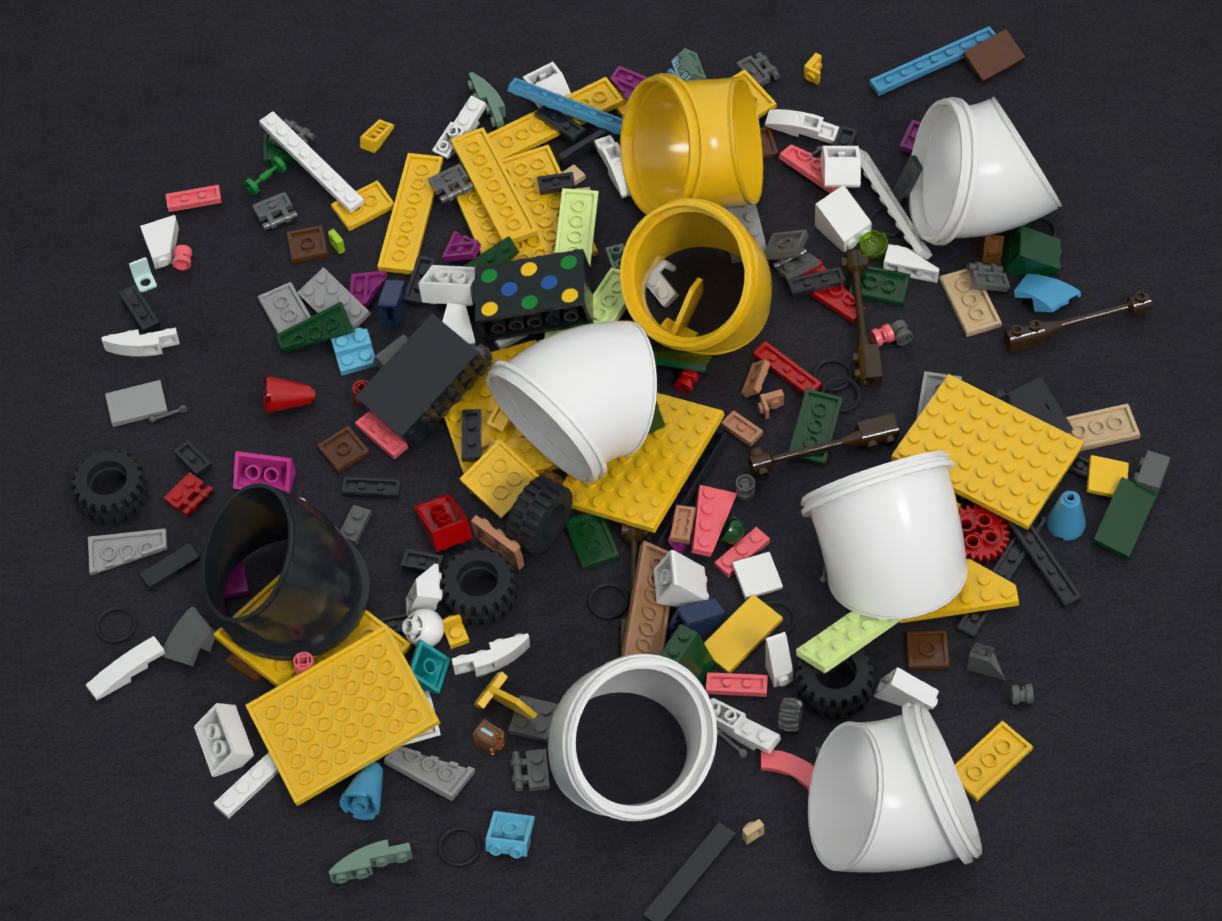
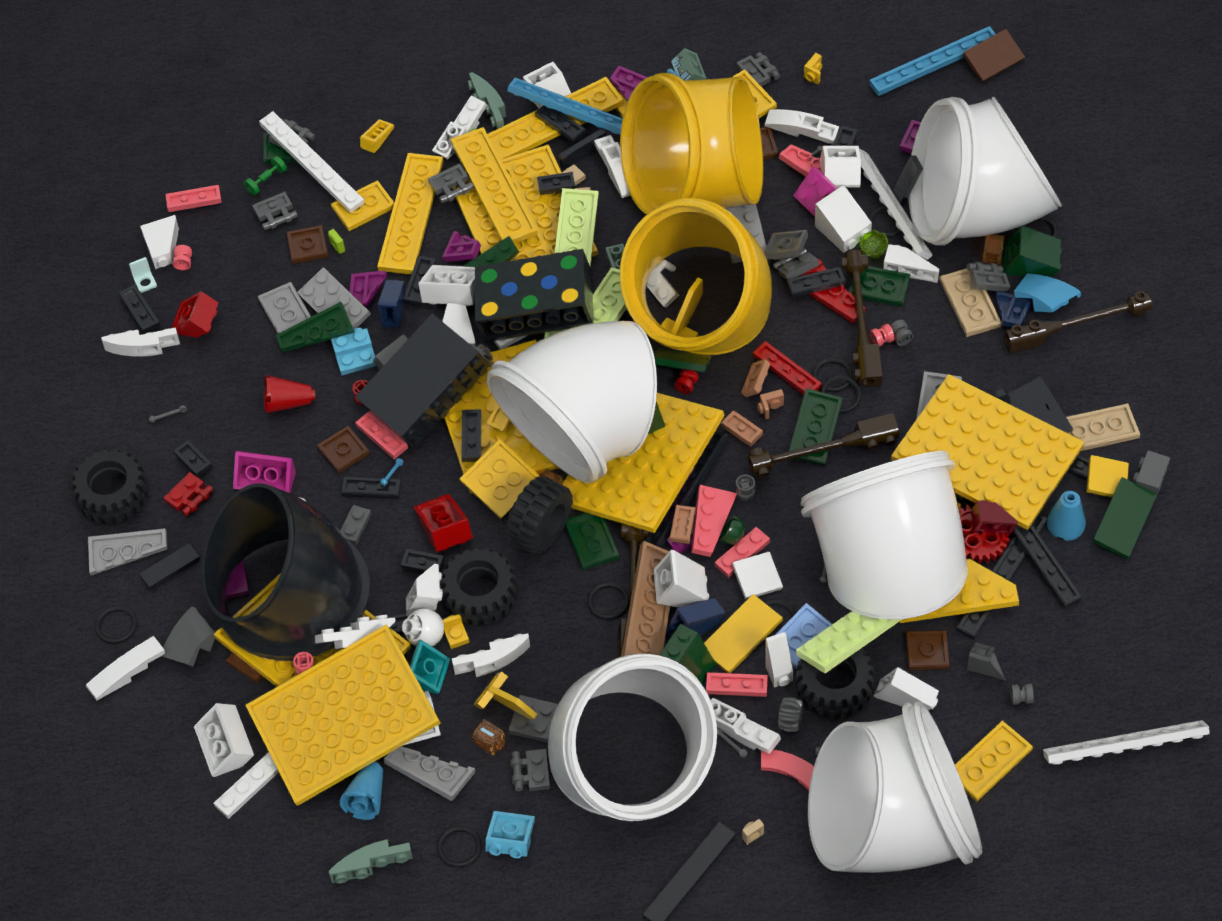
(136, 403): light grey tile -> none
(195, 315): none -> red slope
(357, 631): none -> white slope
(399, 462): none -> dark azure hinge
(497, 541): nougat plate -> none
(802, 628): none -> light blue tile
(814, 189): none -> dark pink plate
(992, 518): none -> dark red slope
(1012, 309): none -> dark blue wing
(1118, 743): none -> white plate

